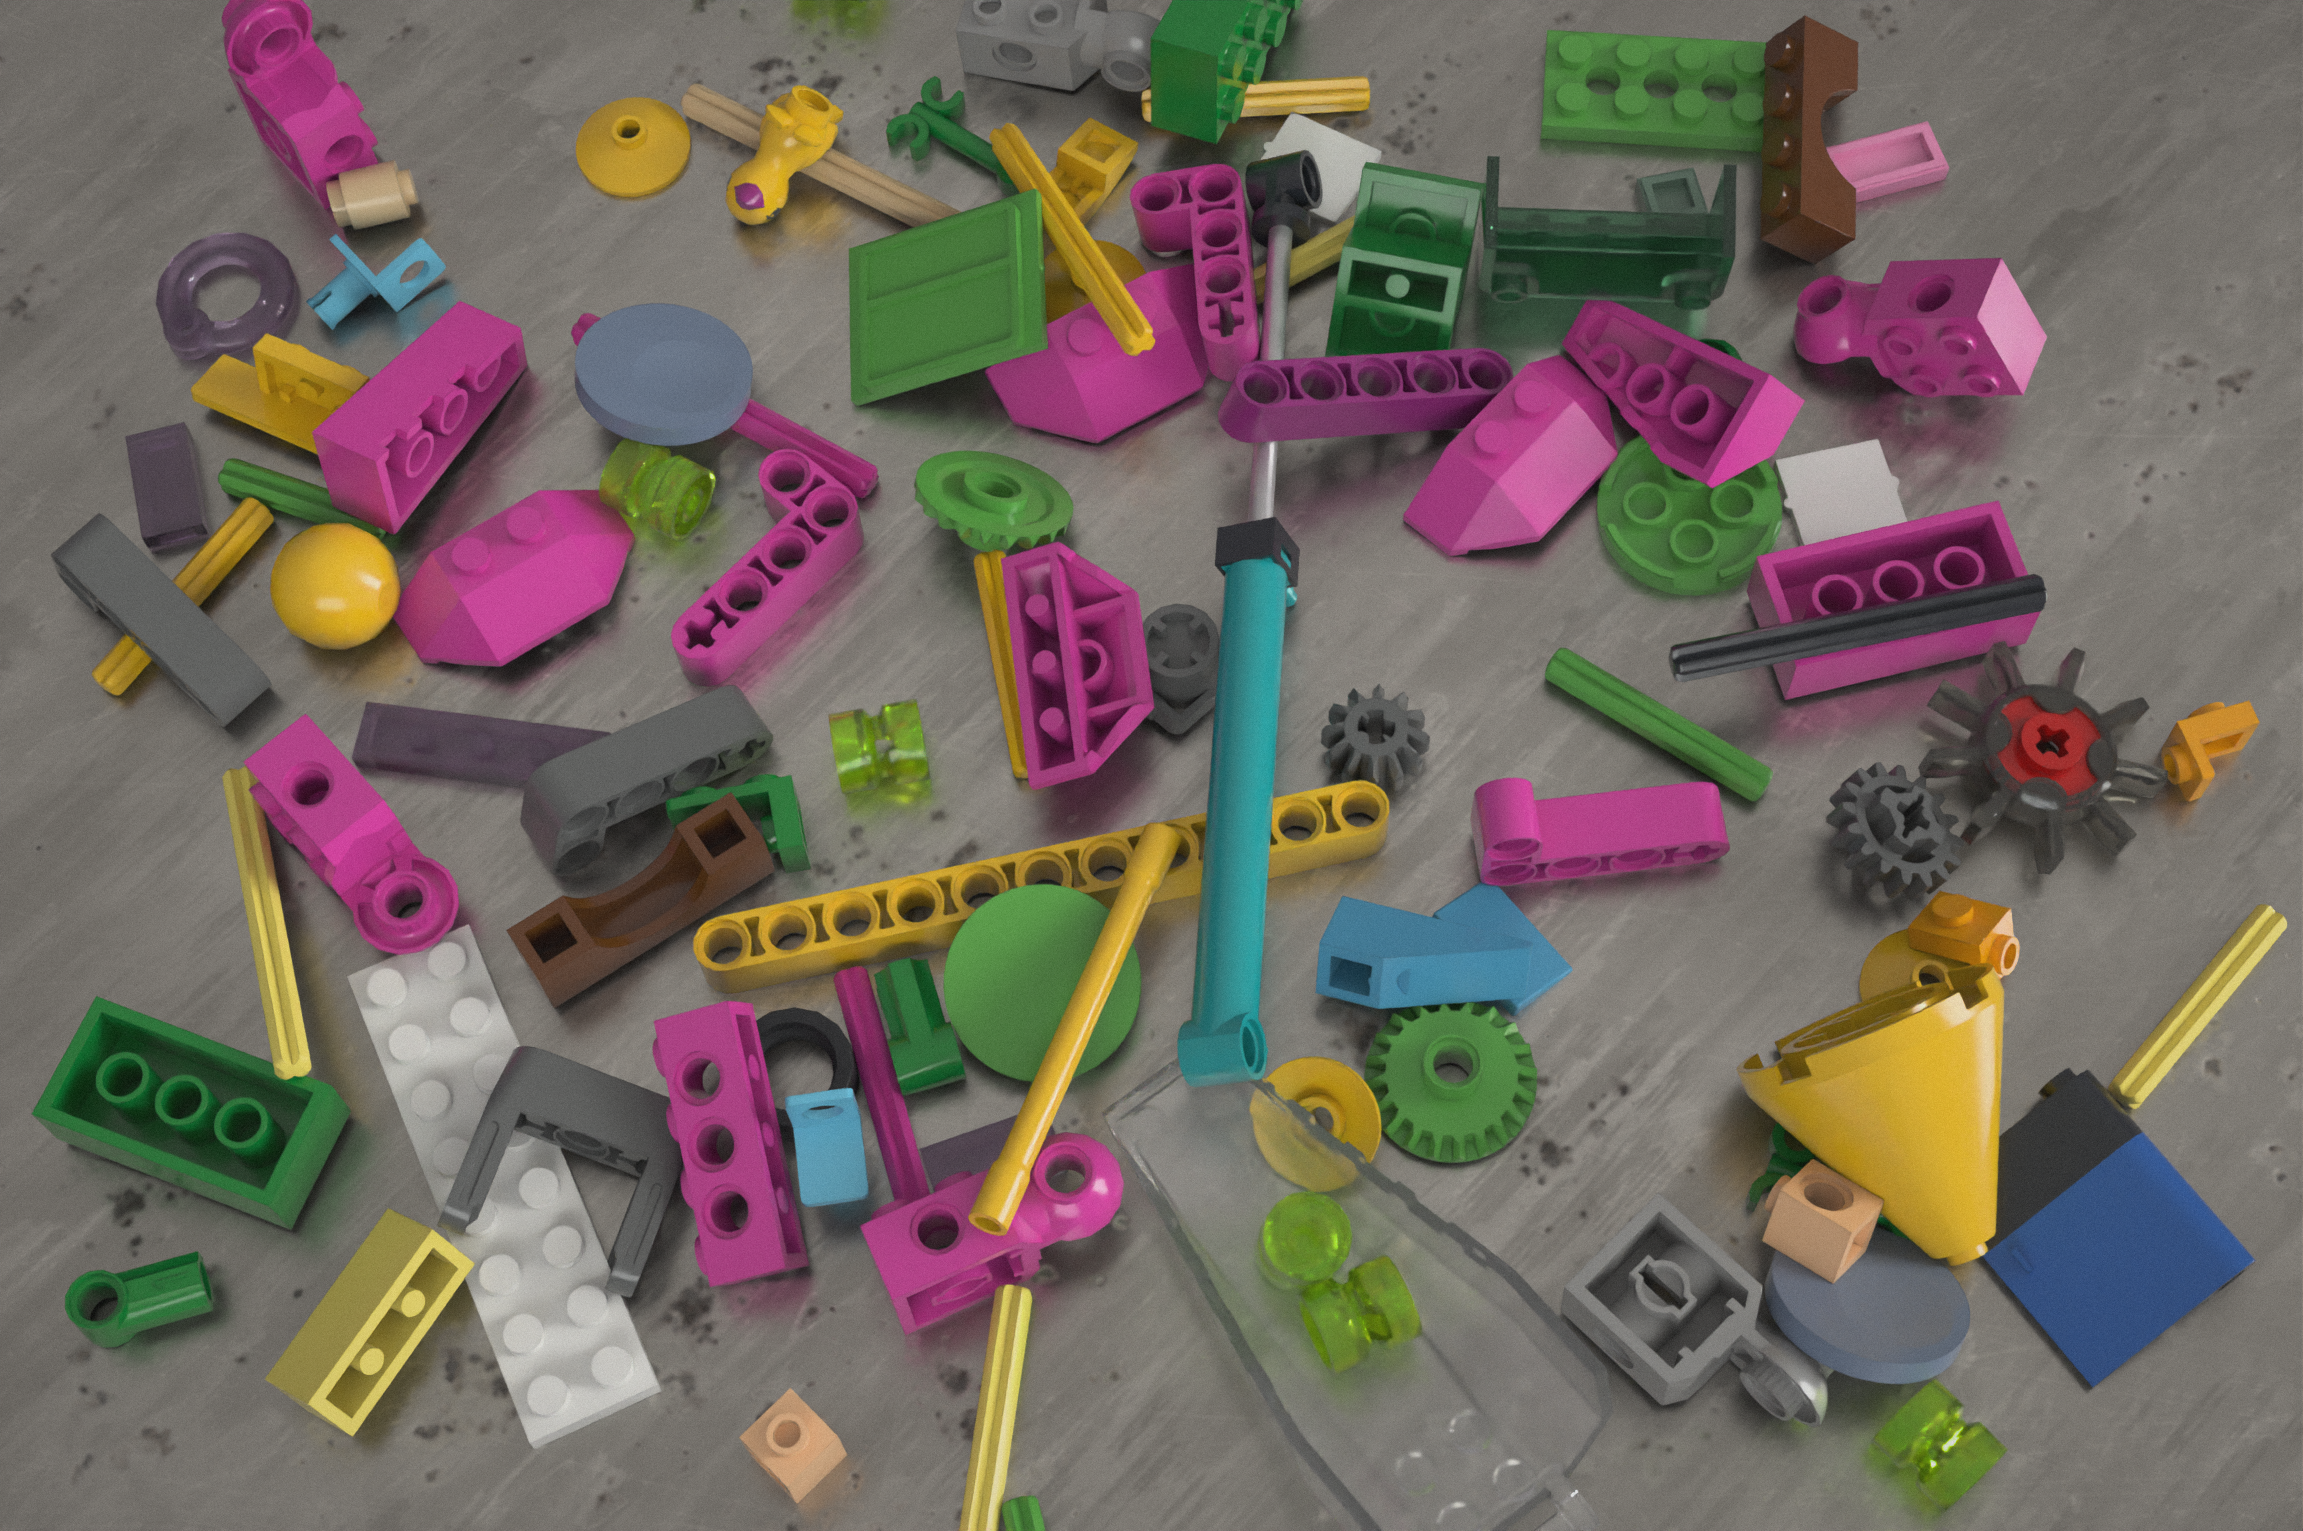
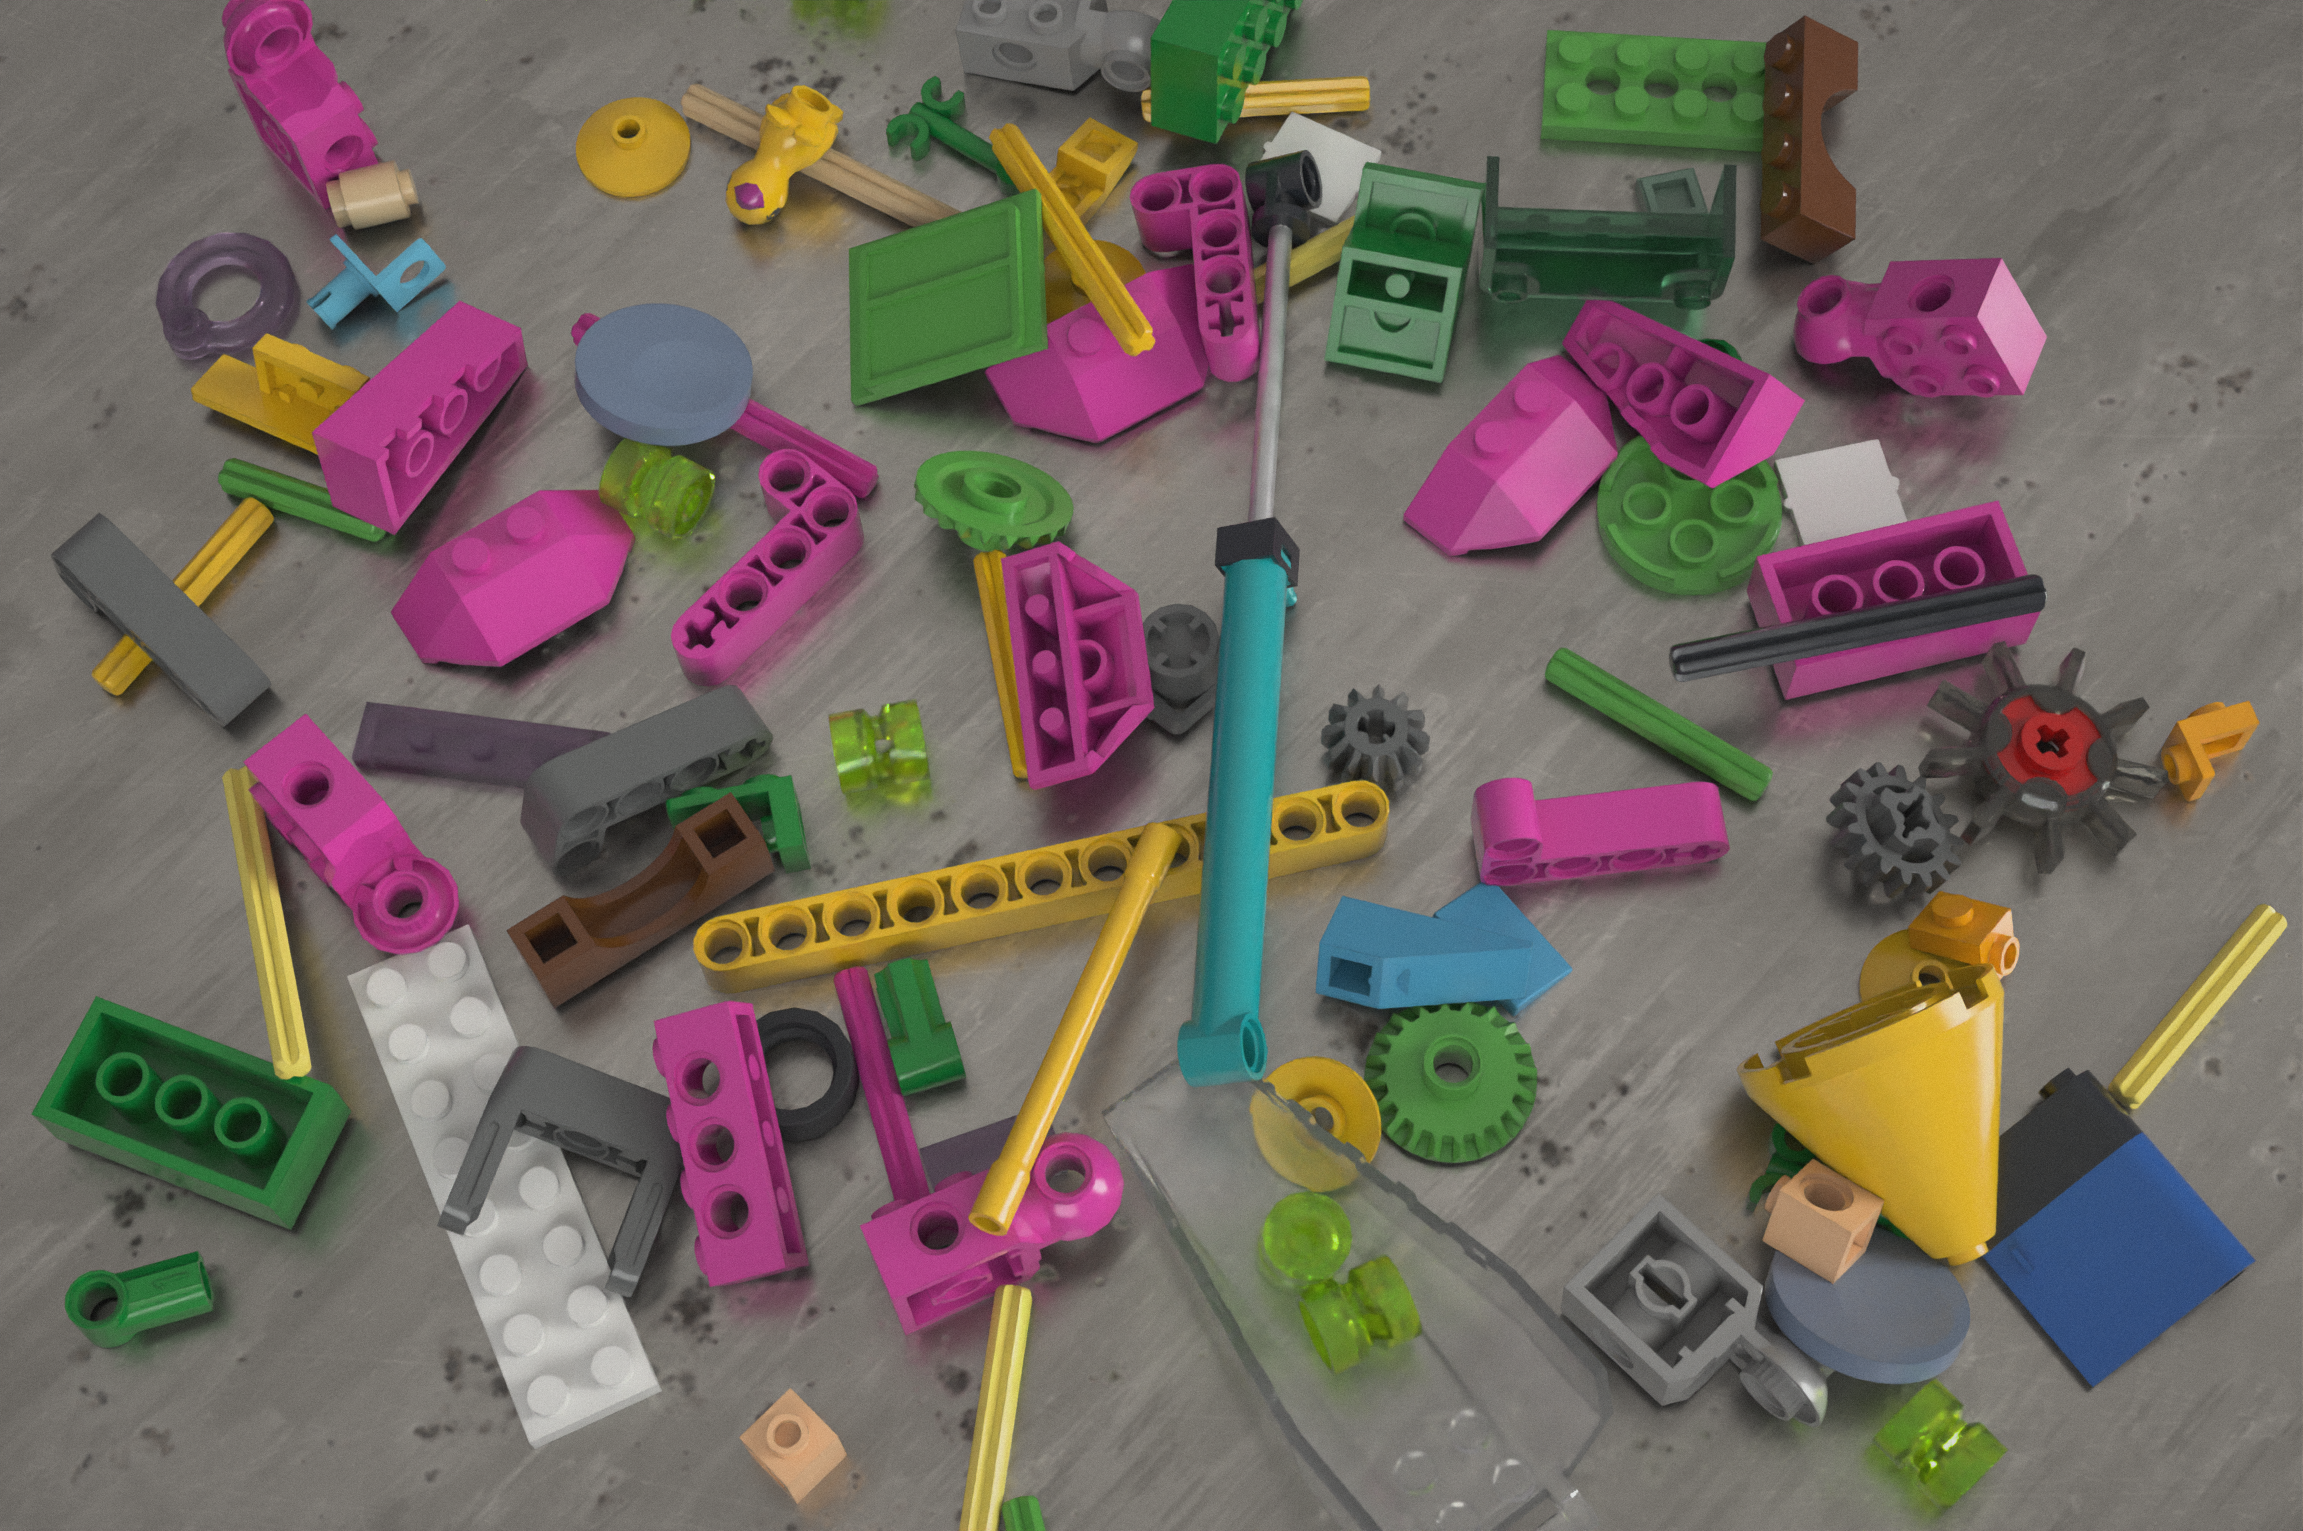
(166, 485): clear purple tile -> none
(335, 586): yellow piece -> none
(370, 1321): light yellow brick -> none
(828, 1147): medium azure bracket -> none
(1017, 972): bright green tile -> none
(1361, 394): magenta beam -> none
(1890, 161): bright pink tile -> none

